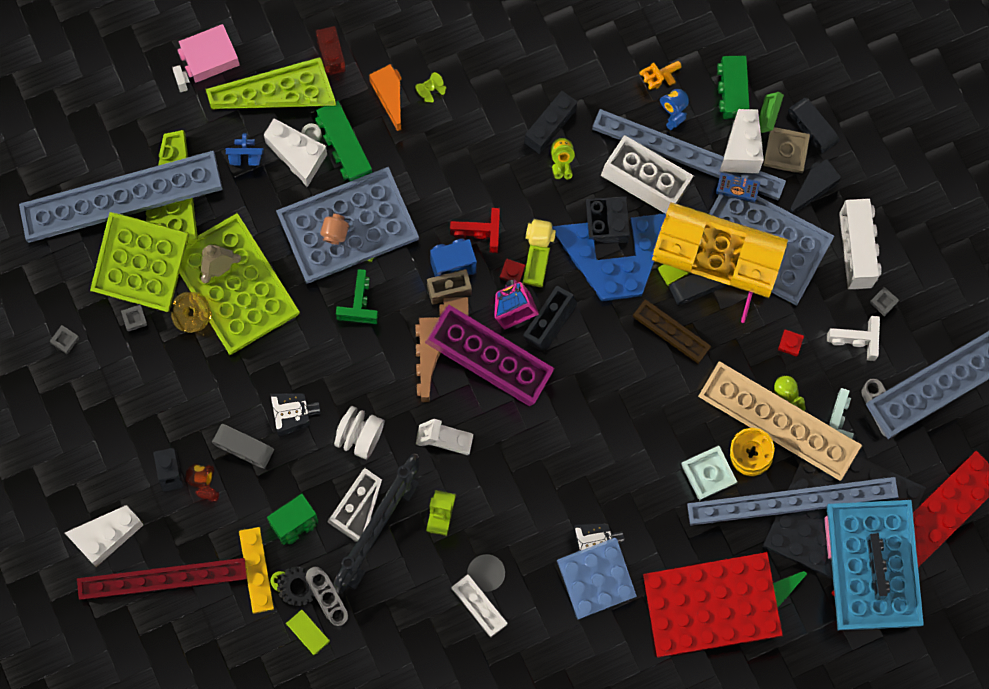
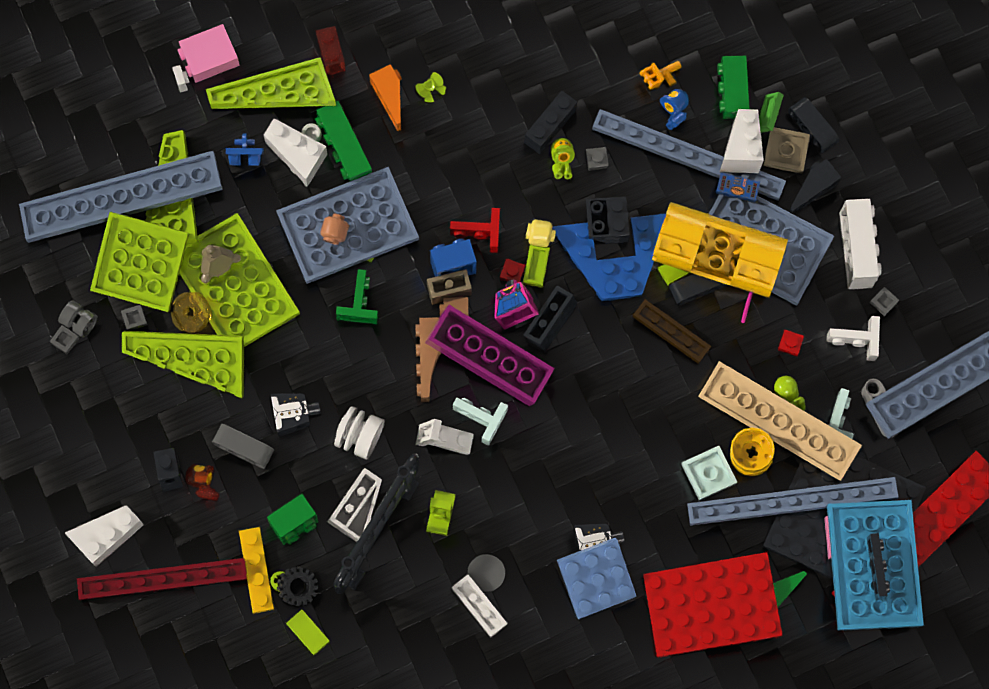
(80, 320): none -> dark grey wheel
(201, 357): none -> lime wing
(333, 603): light grey beam -> none
(482, 416): none -> light aqua bracket
(597, 158): none -> dark grey plate
(646, 174): white brick -> none

